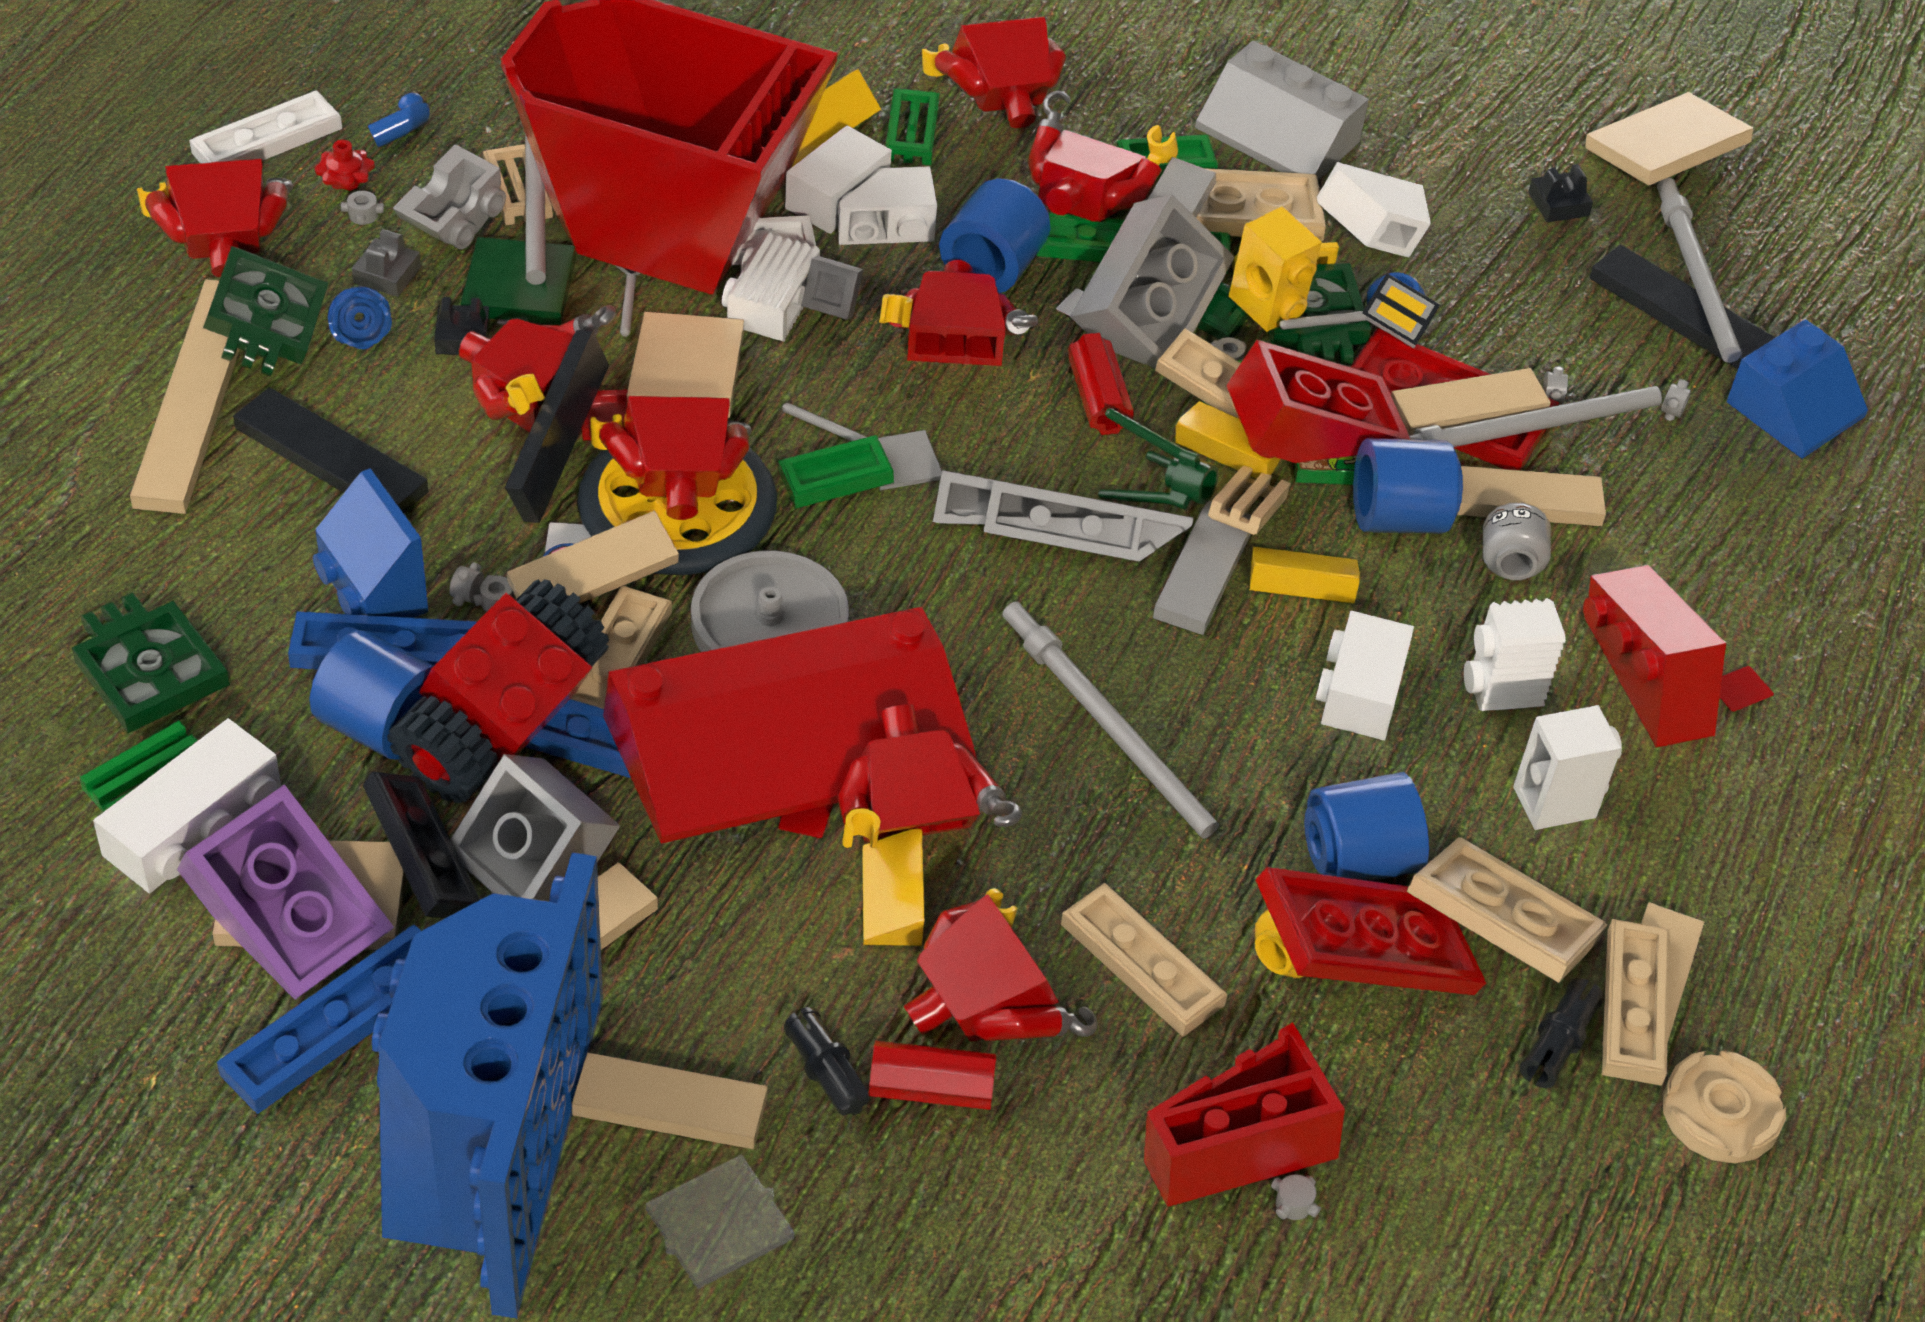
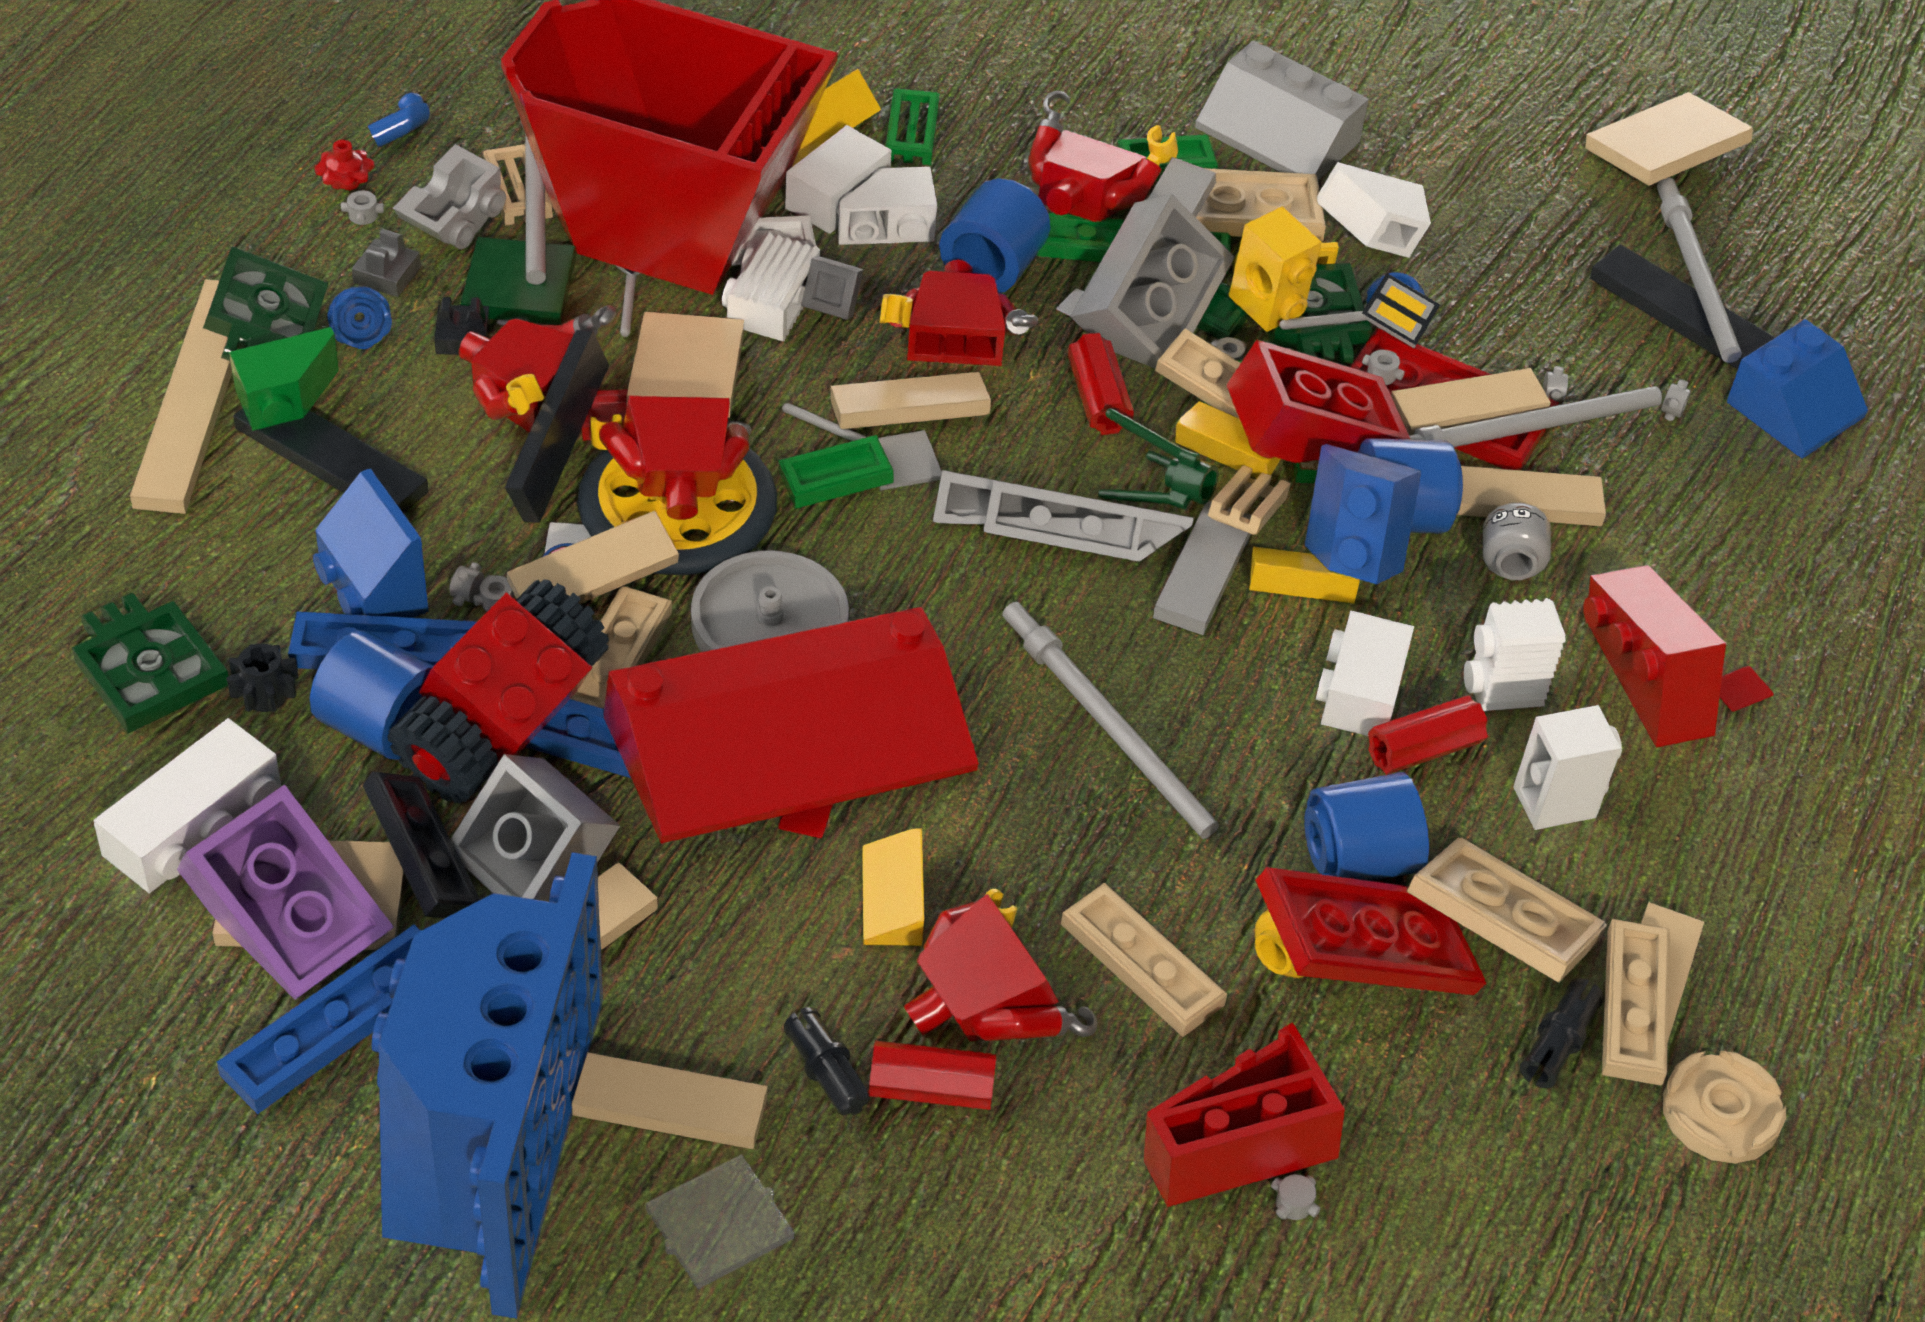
(135, 765): green tile -> none
(217, 207): red torso -> none
(262, 677): none -> black gear
(269, 131): white tile -> none
(284, 376): none -> green slope
(910, 400): none -> tan tile
(917, 783): red torso -> none
(1001, 66): red torso -> none
(1361, 514): none -> blue slope
(1384, 364): none -> light grey piece
(1427, 734): none -> red axle
(1561, 195): black tile -> none

